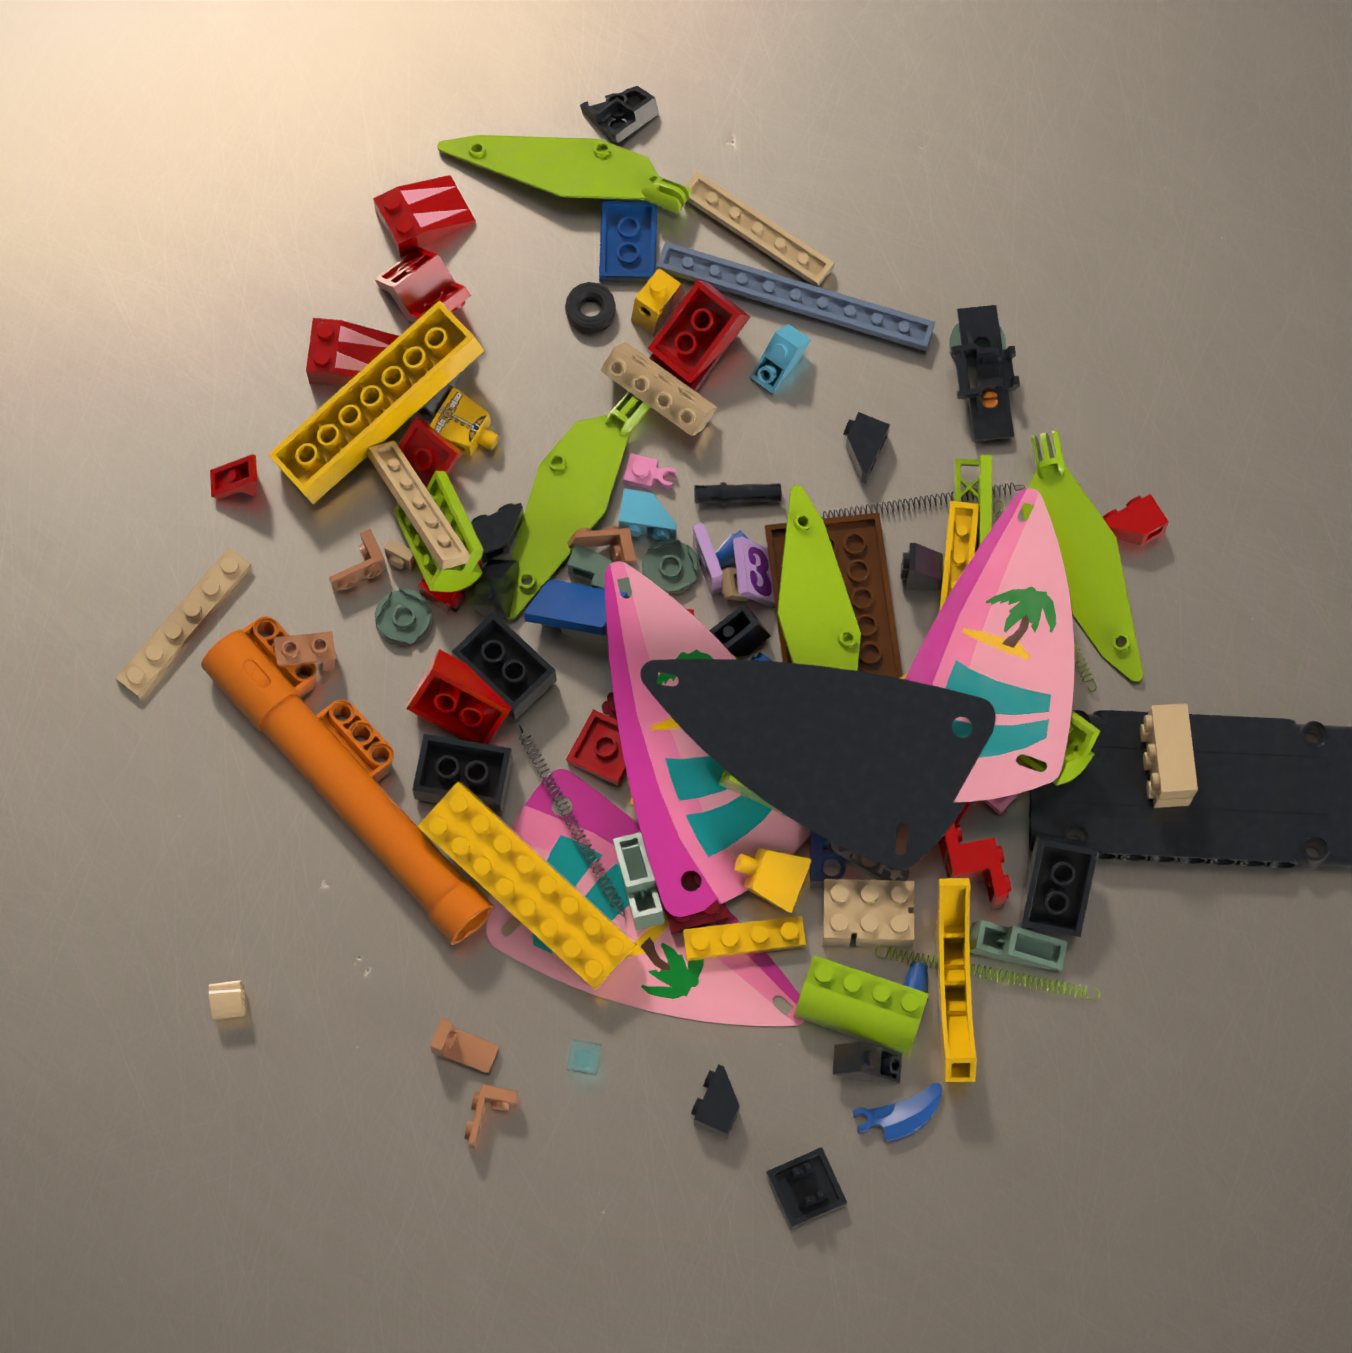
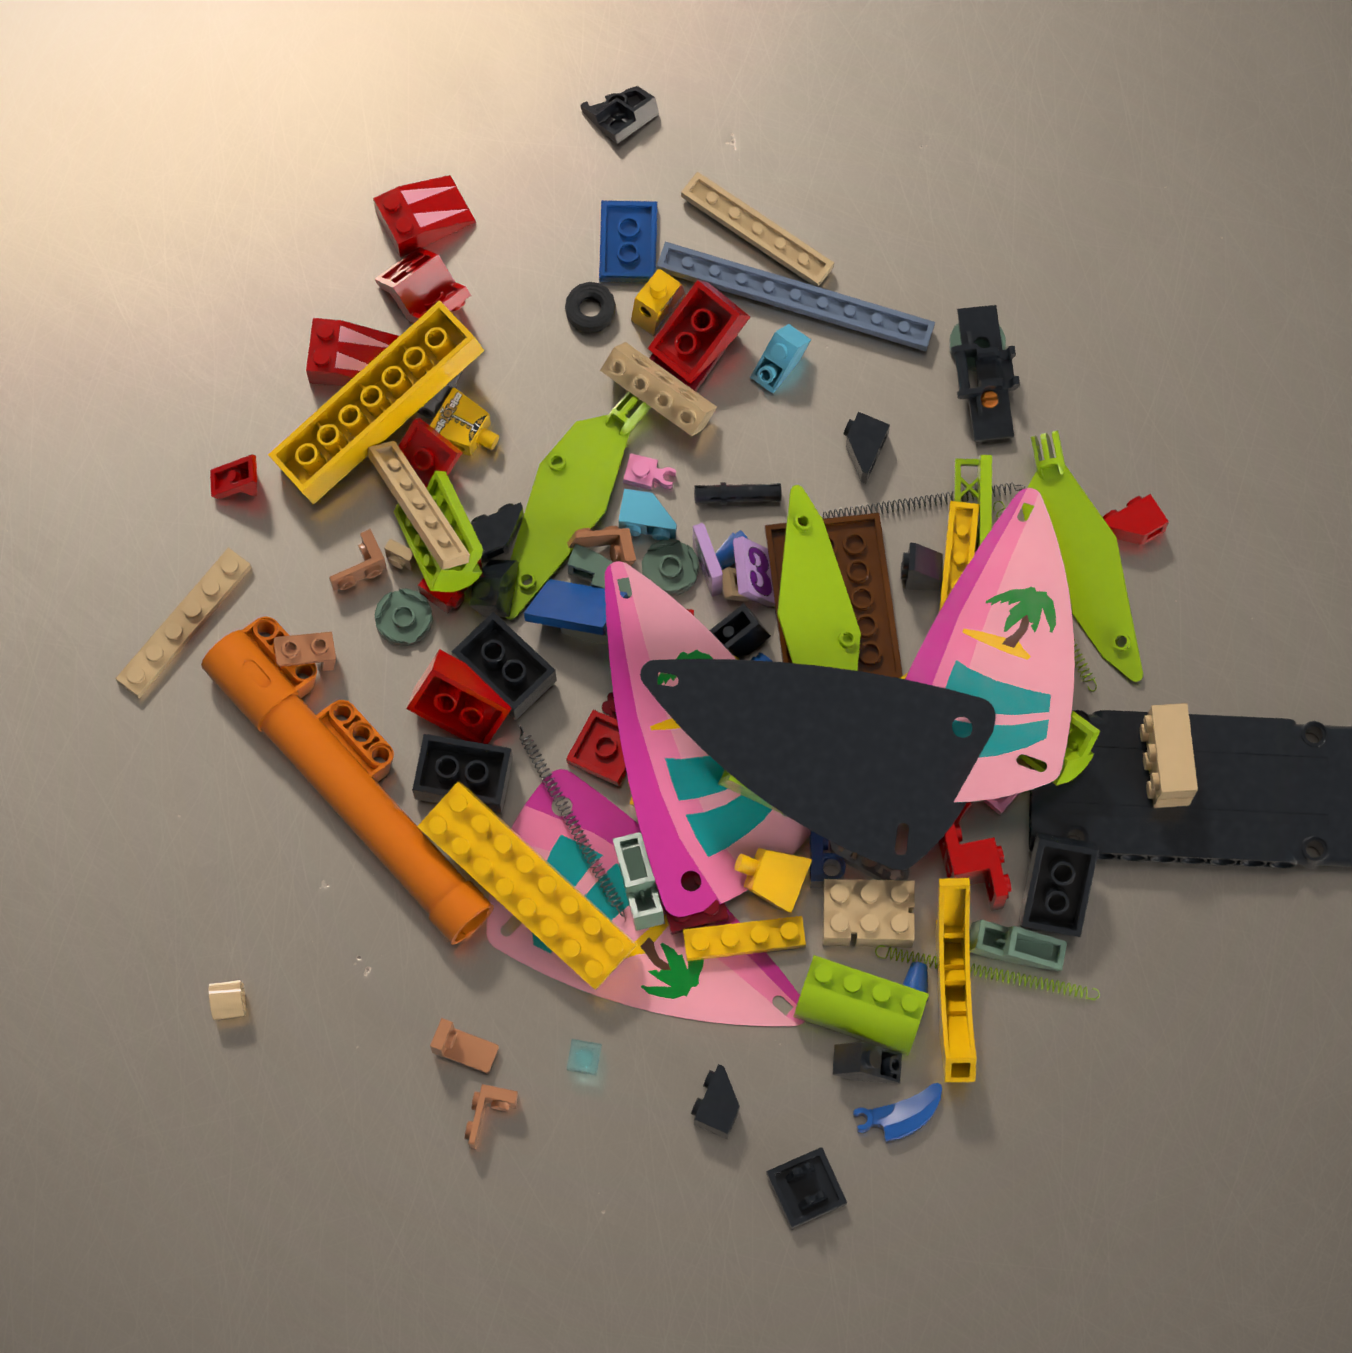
(570, 167): lime wing -> none

